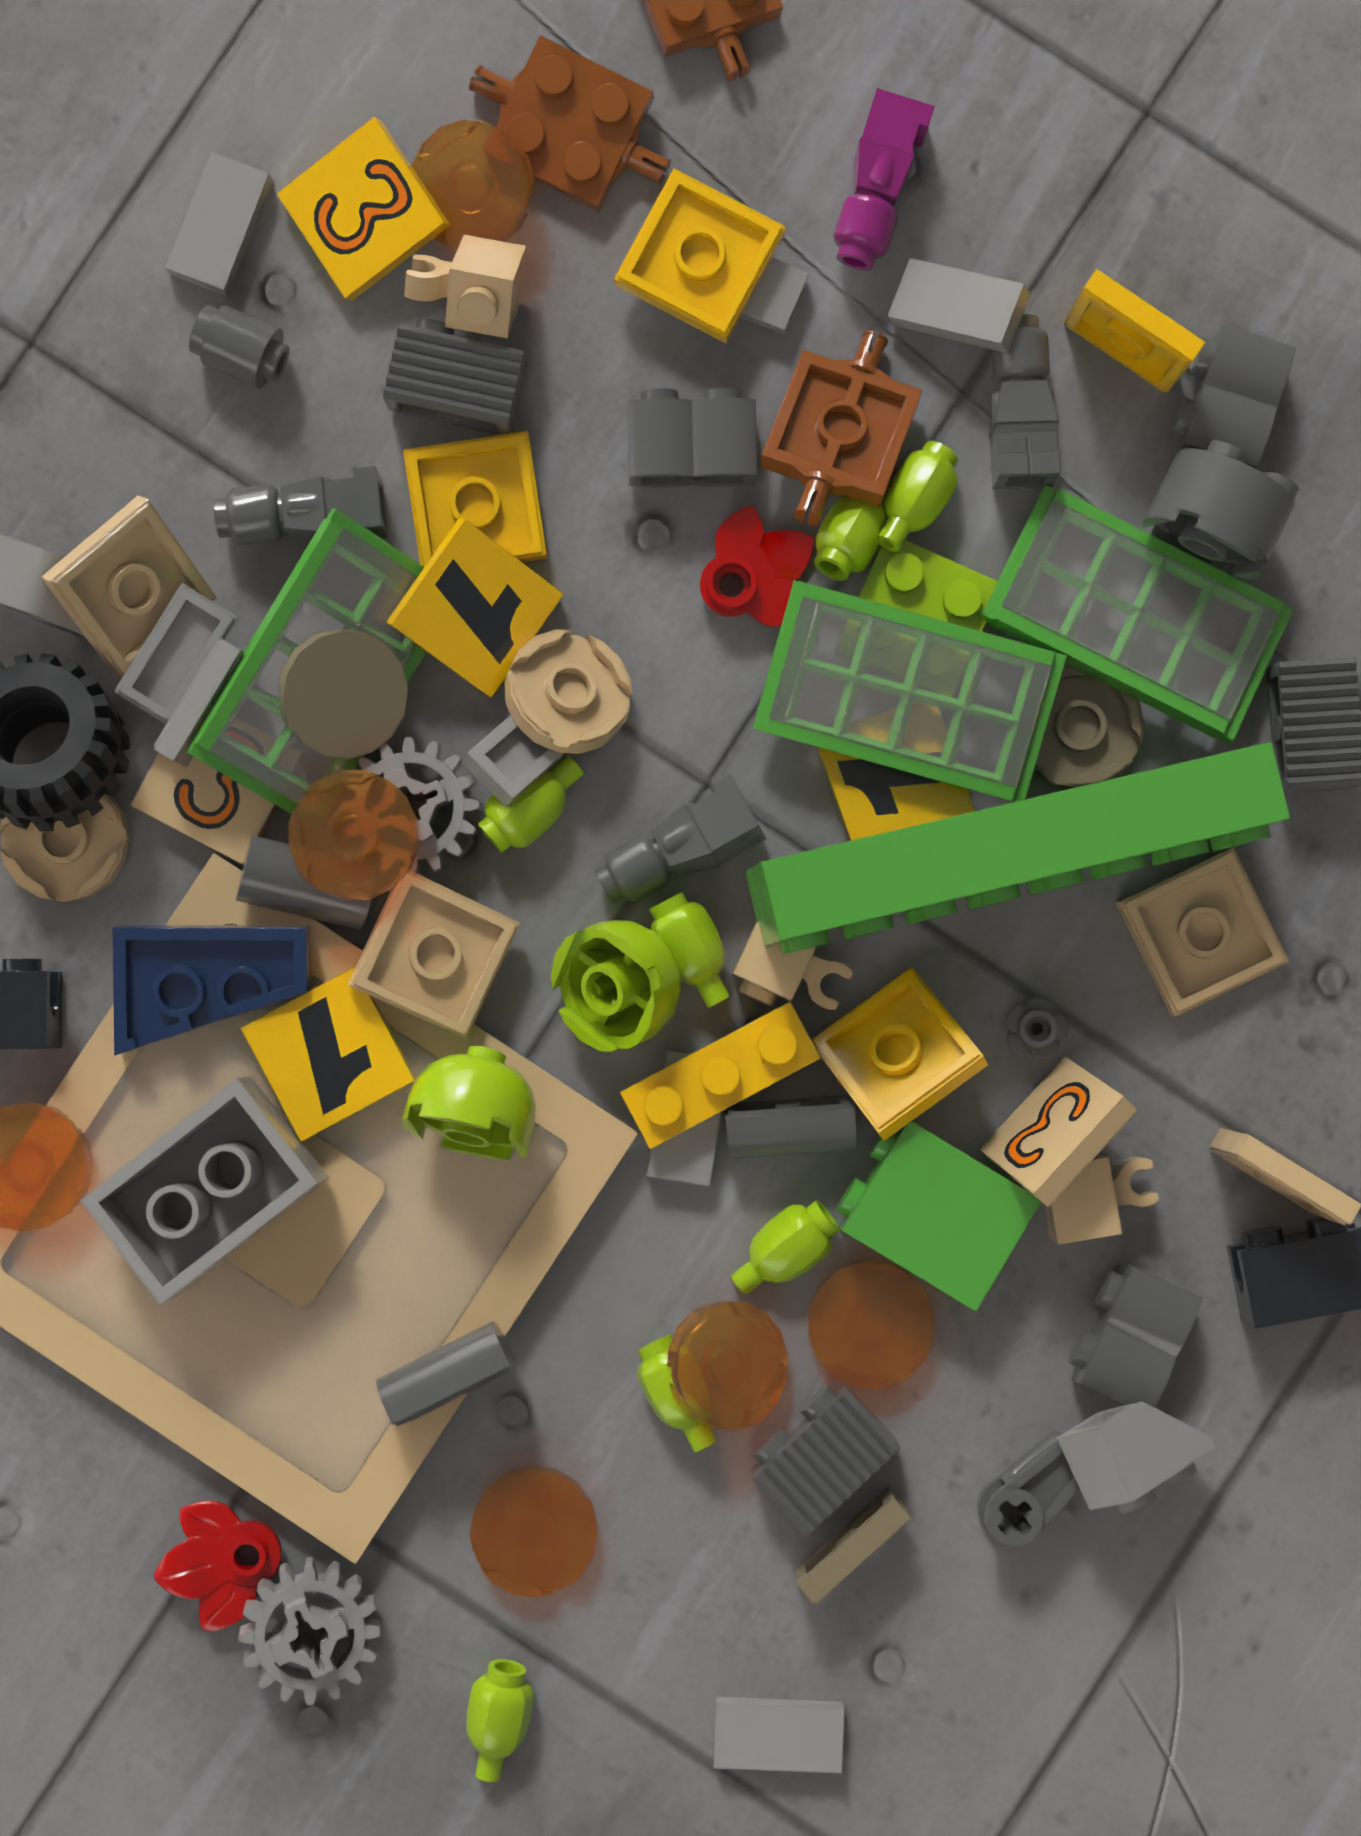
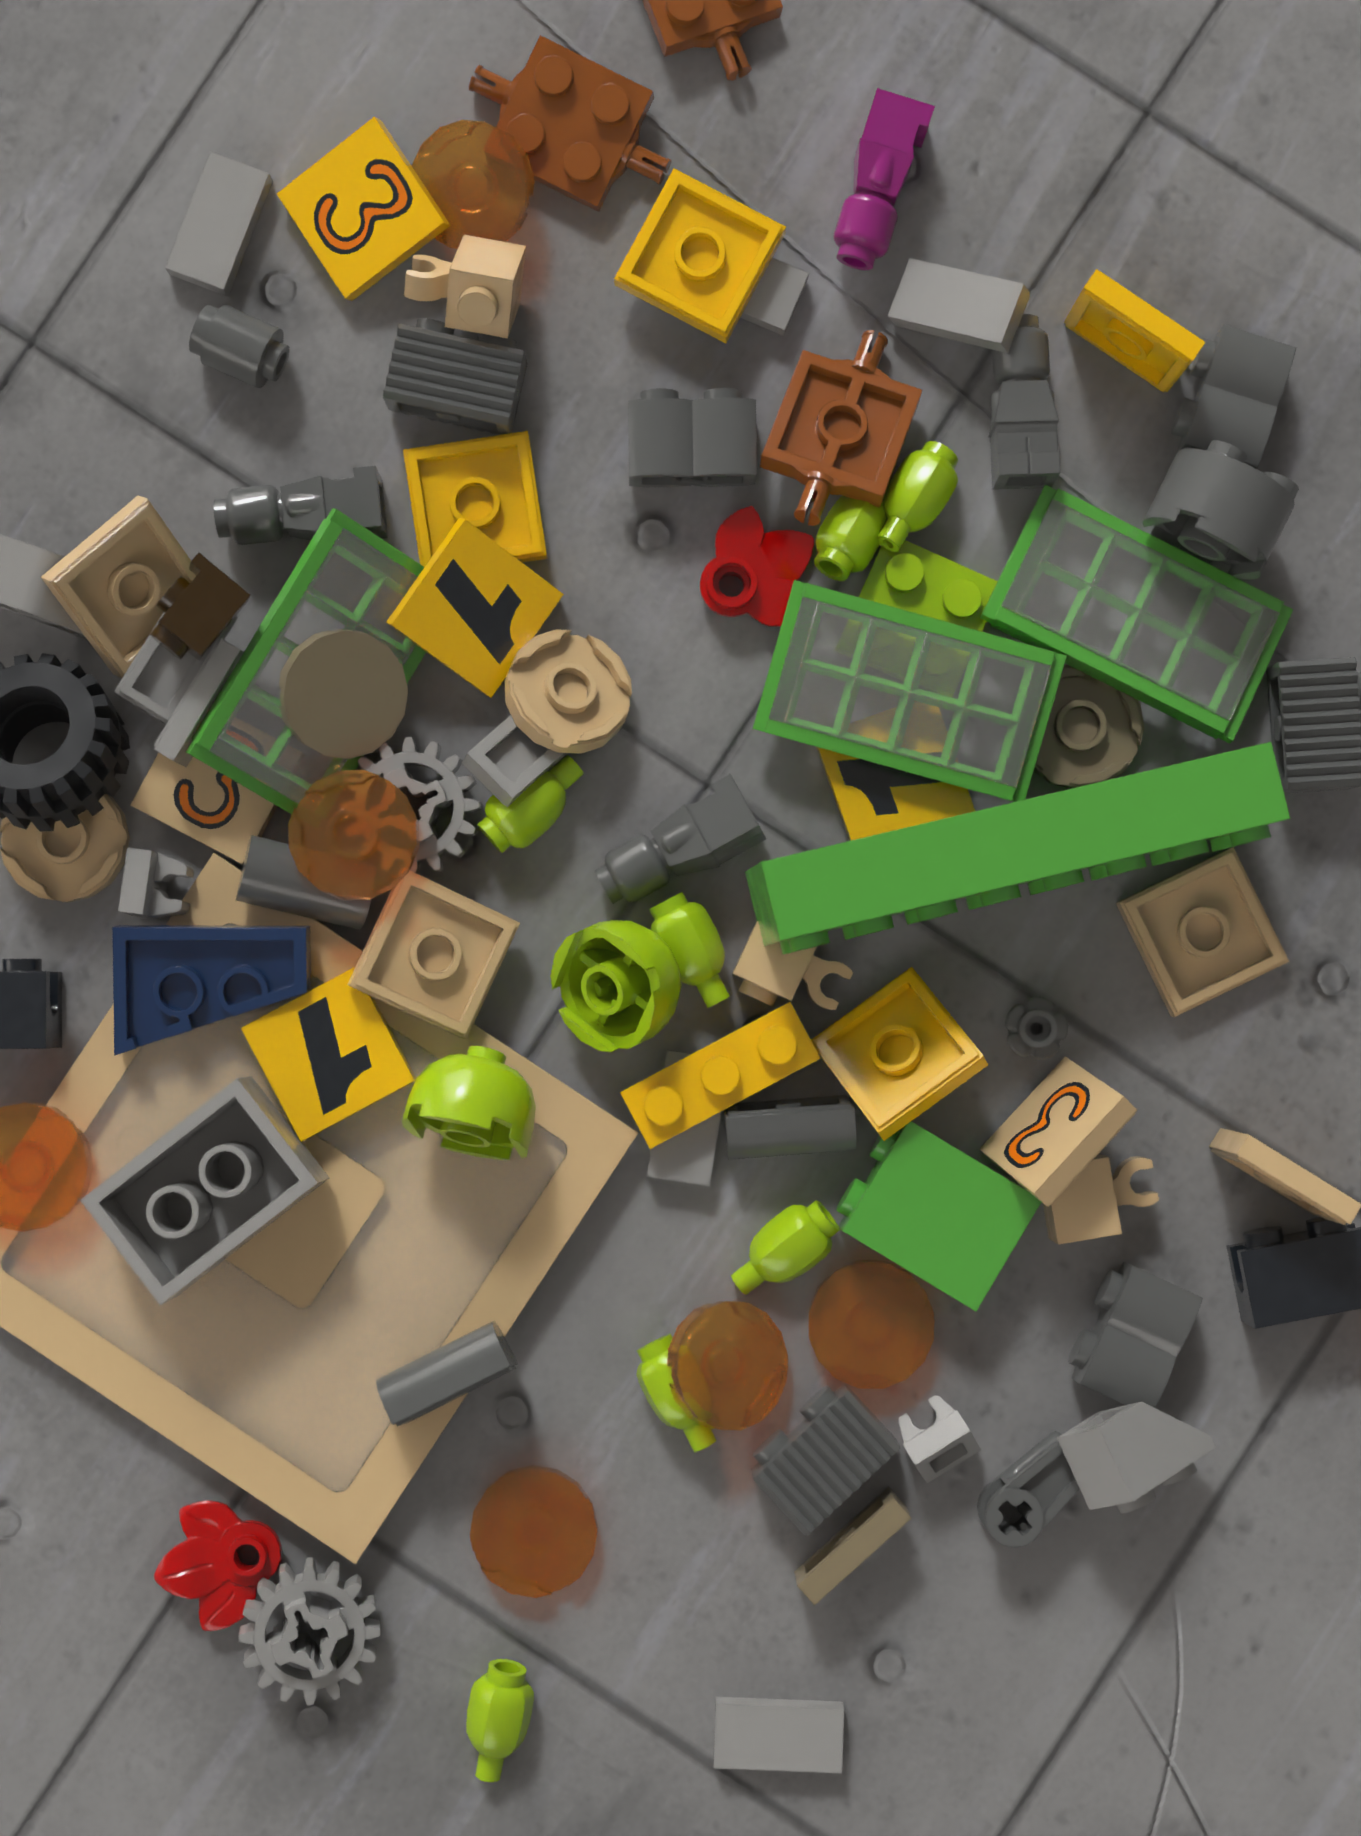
(146, 882): none -> light grey tile
(198, 610): none -> dark brown brick
(940, 1445): none -> light grey tile

